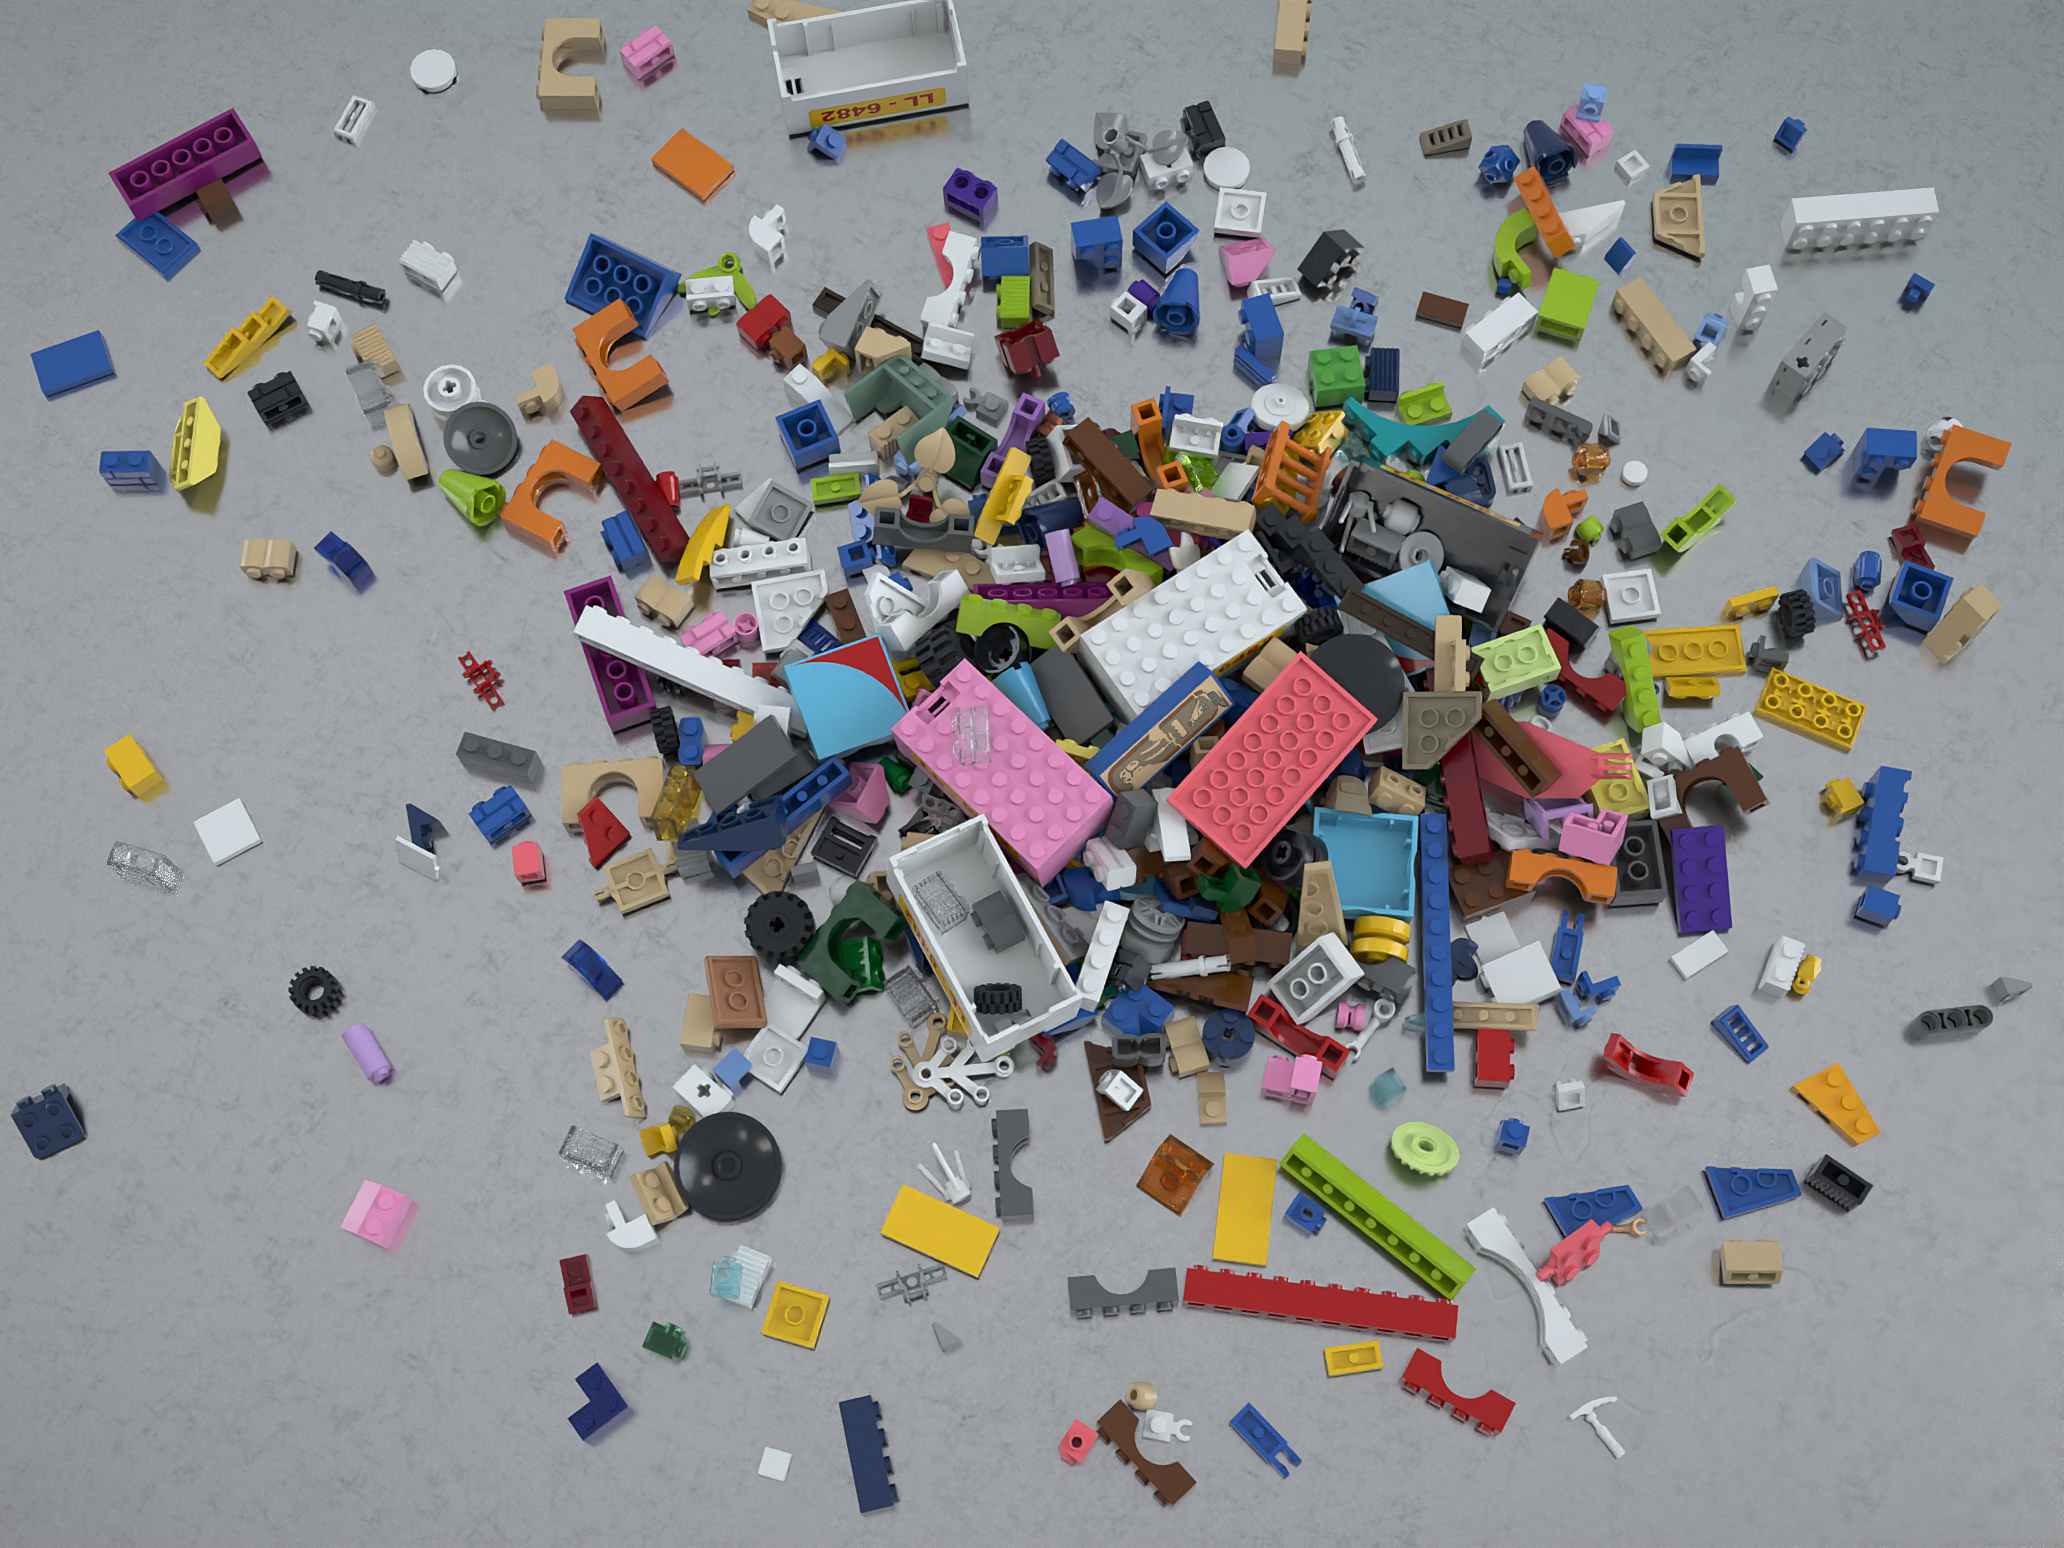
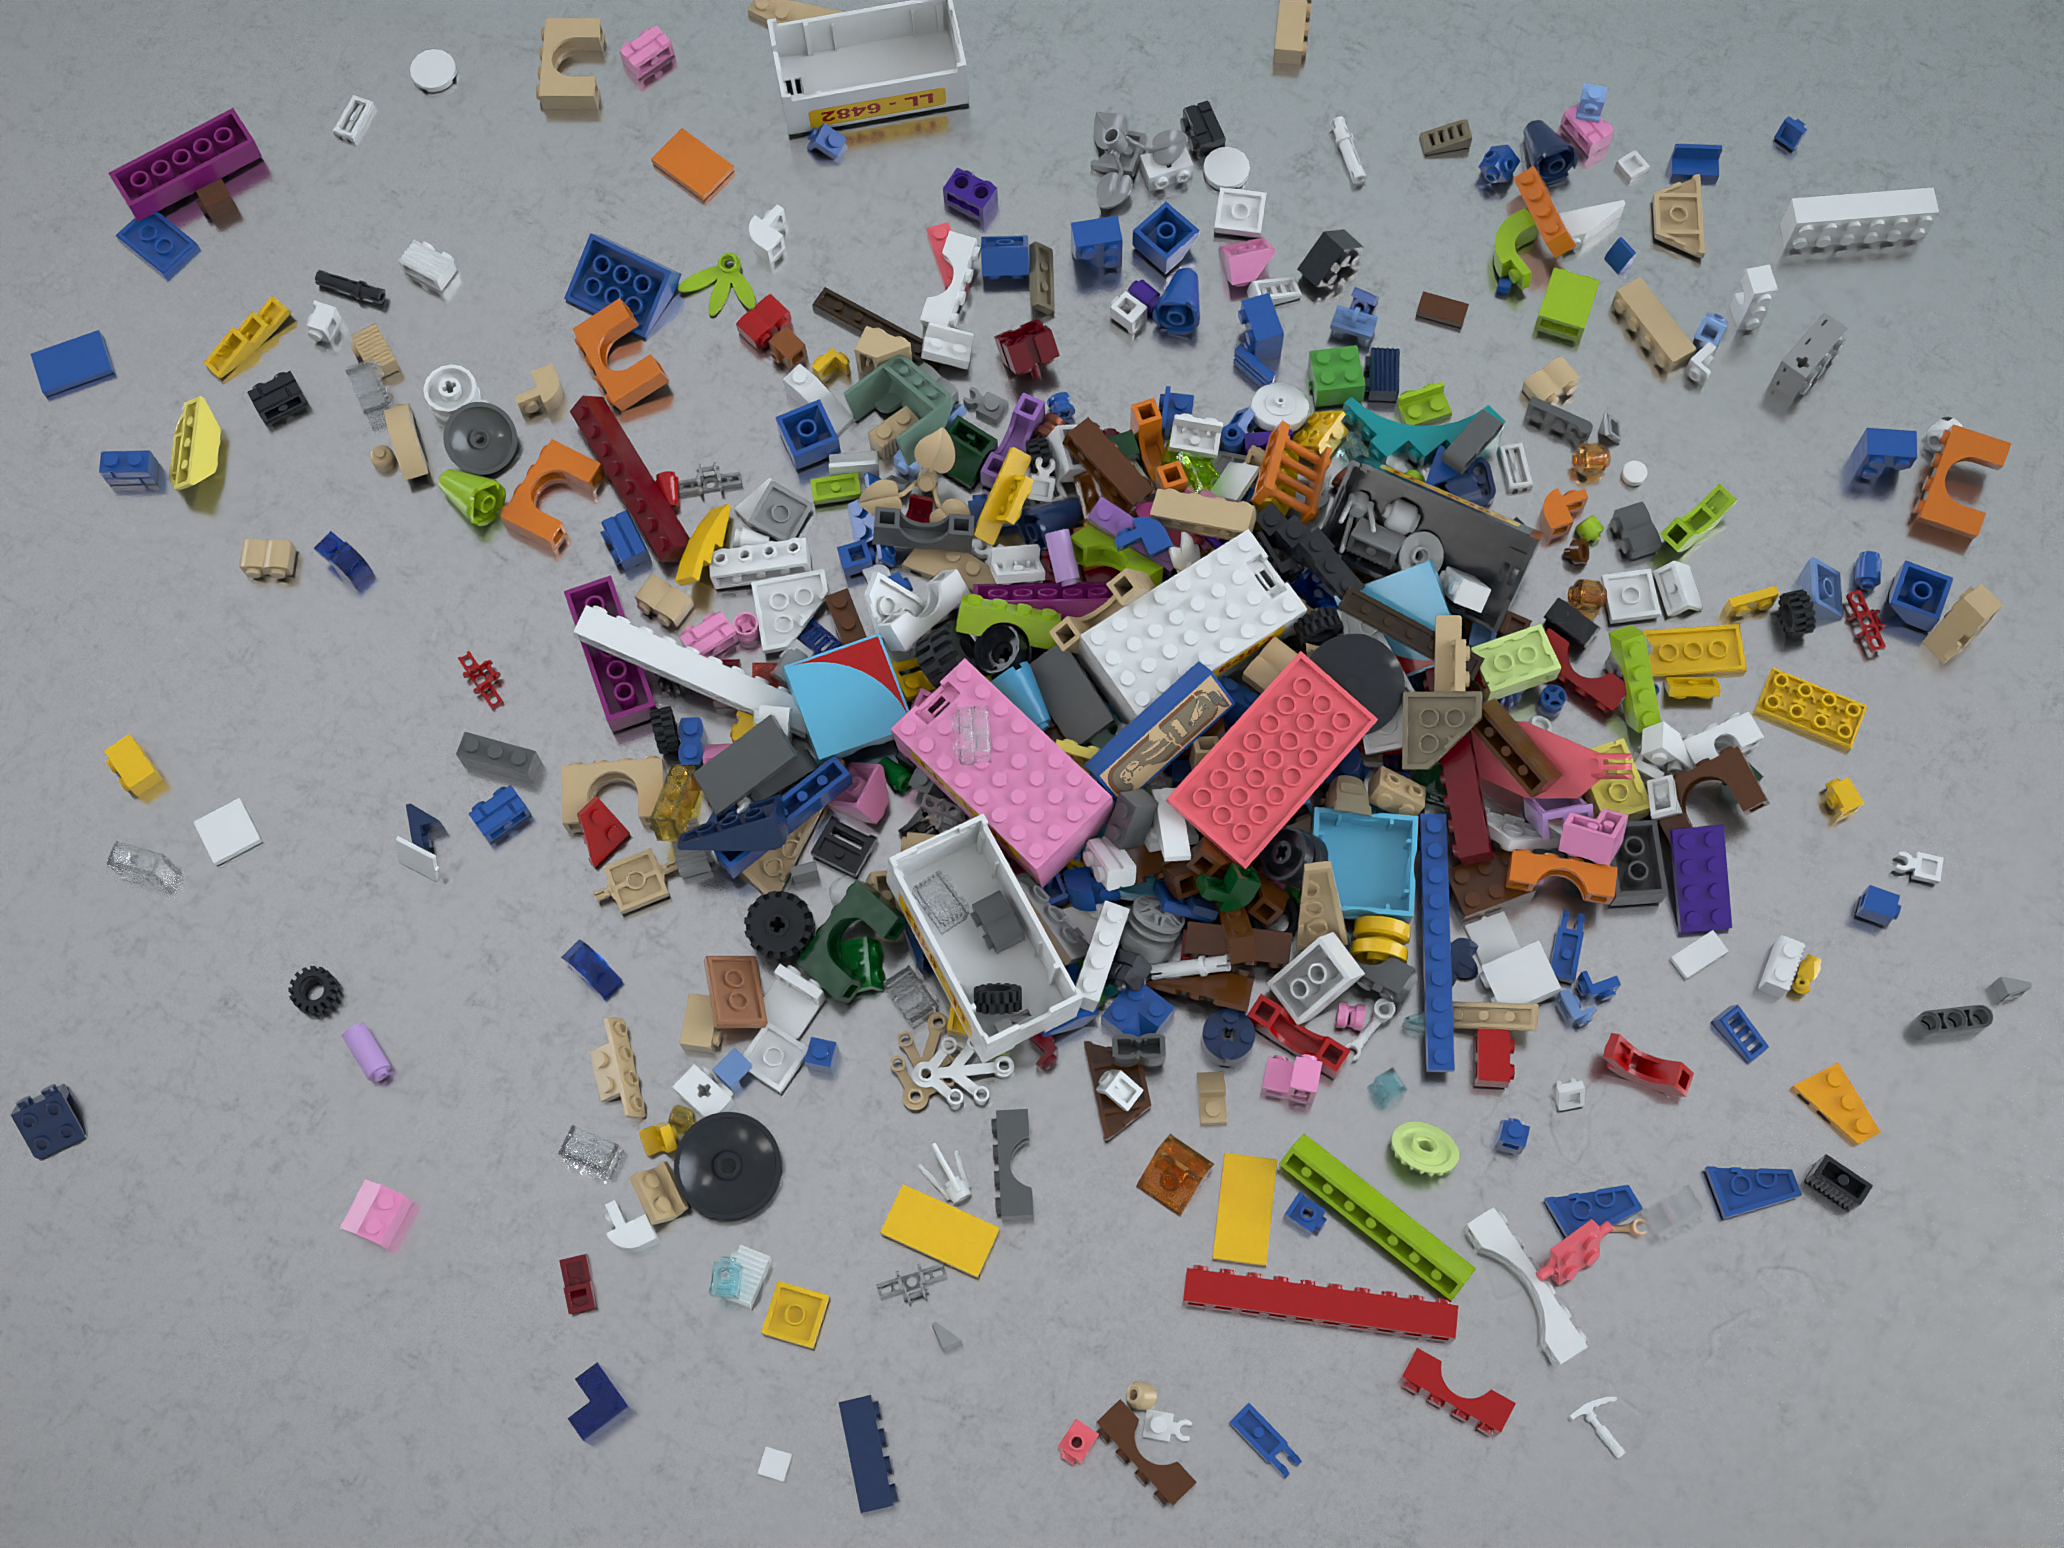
(528, 861): coral brick -> none
(665, 1341): clear green brick -> none
(710, 293): white bracket -> none
(850, 319): light grey slope -> none
(1014, 301): lime brick -> none
(1043, 483): none -> white plate
(1073, 165): blue brick -> none
(1089, 1296): dark grey arch -> none
(1185, 1047): tan brick -> none
(1353, 1358): yellow plate -> none
(1499, 327): white brick -> none
(1677, 588): none -> white panel
(1751, 1262): tan brick -> none
(1769, 657): dark grey bracket -> none
(1824, 450): blue bracket -> none
(1881, 824): blue wedge -> none
(1911, 546): dark red slope -> none
(1919, 287): blue tile -> none

